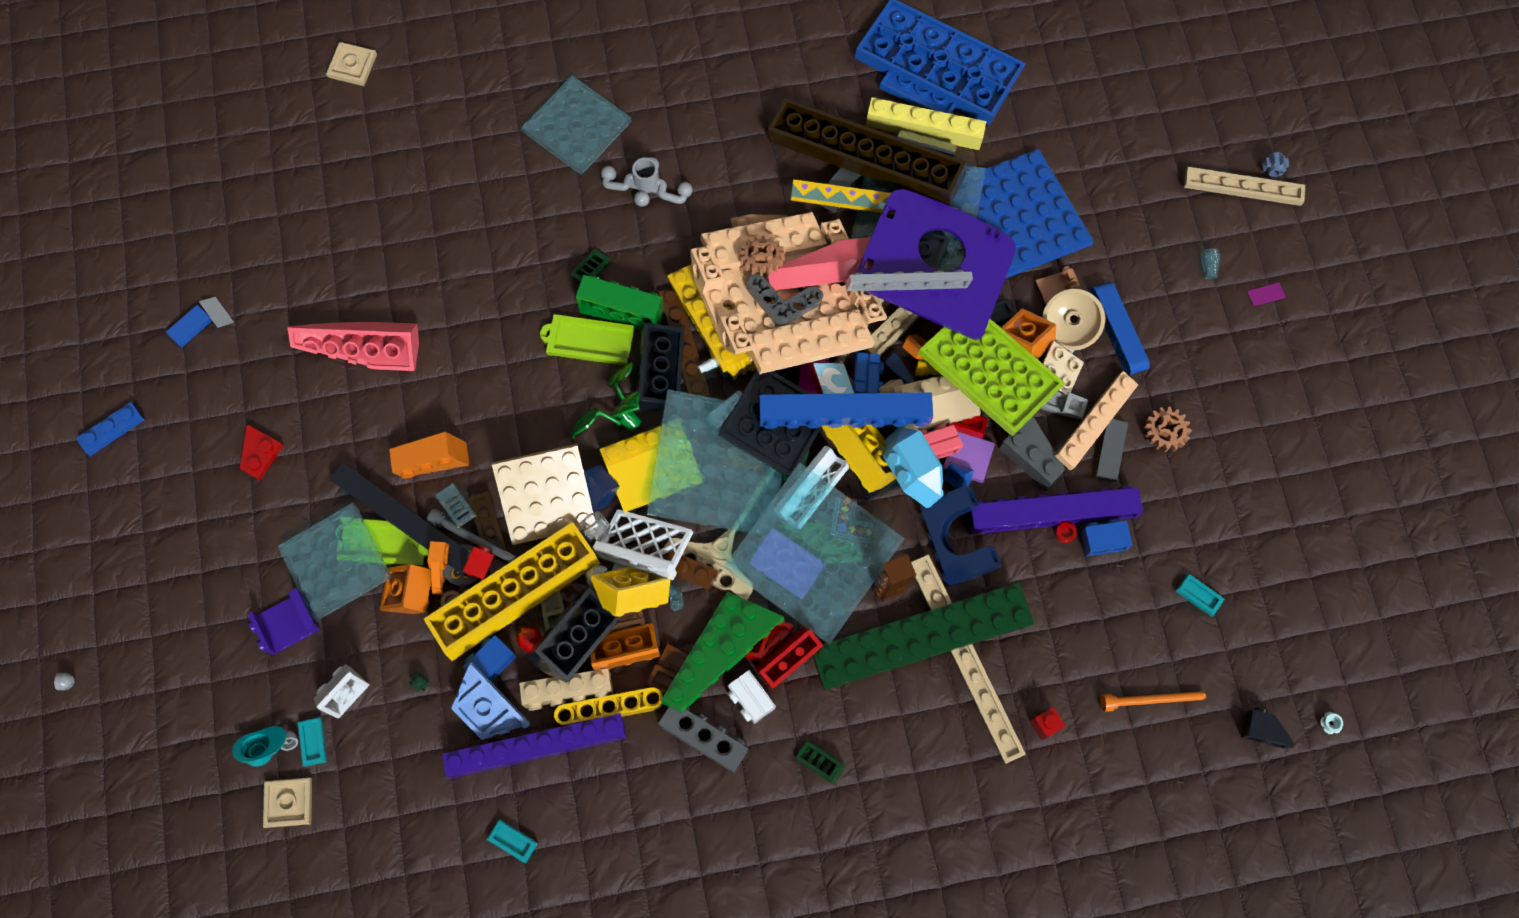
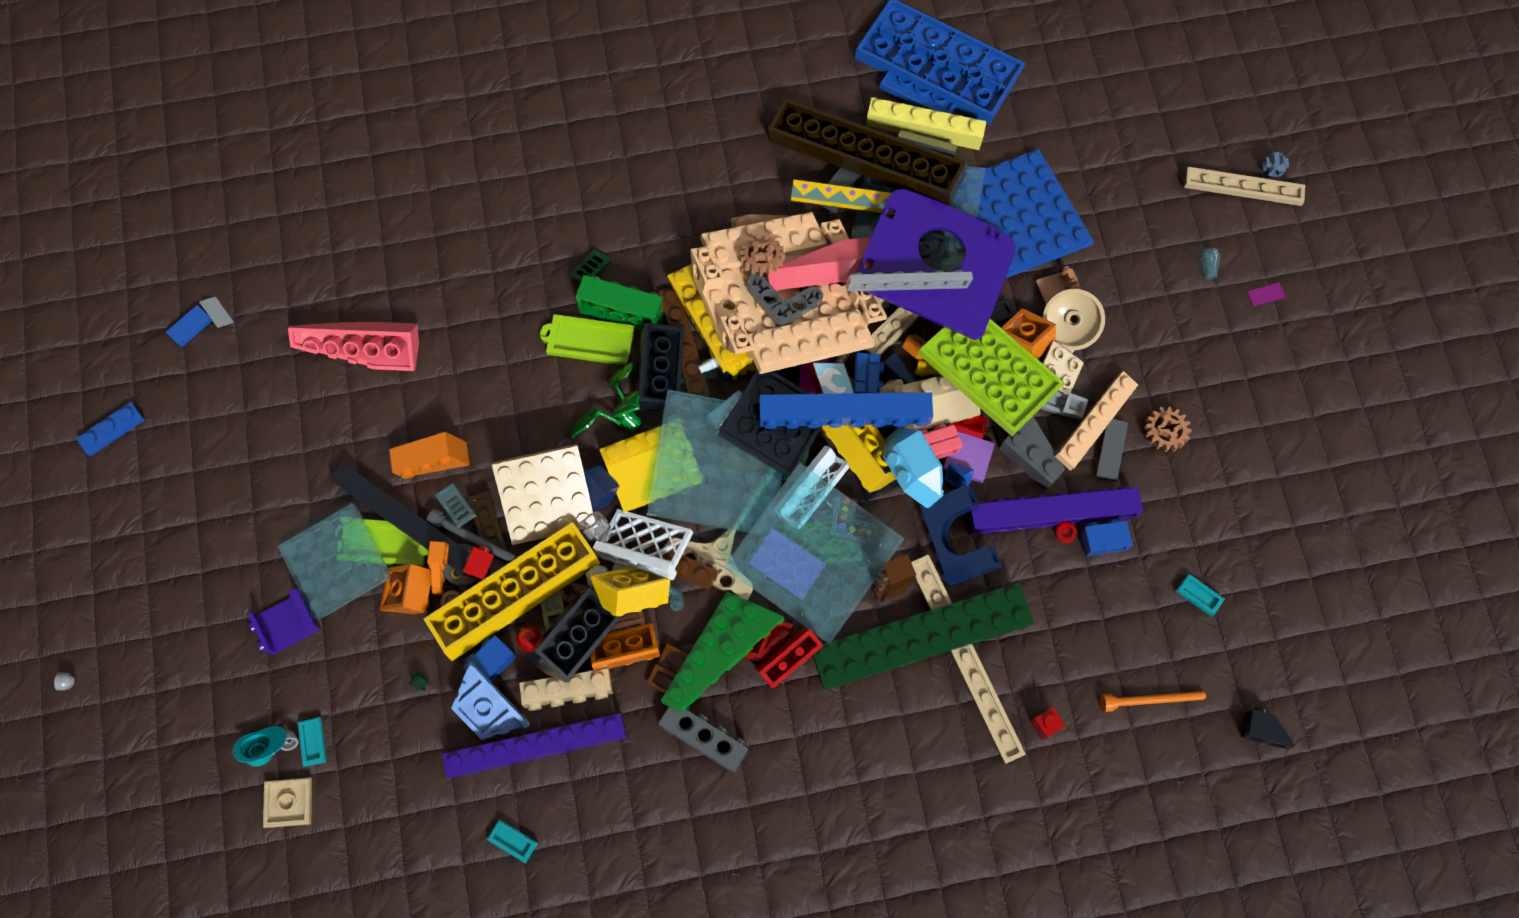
(258, 452): red wing -> none
(340, 691): white slope -> none
(351, 64): tan tile -> none
(576, 124): clear light blue plate -> none
(599, 703): yellow beam -> none
(653, 184): light grey wheel -> none
(750, 697): white brick -> none
(840, 767): dark green slope -> none
(1121, 330): blue beam -> none
(1337, 723): light aqua plate -> none

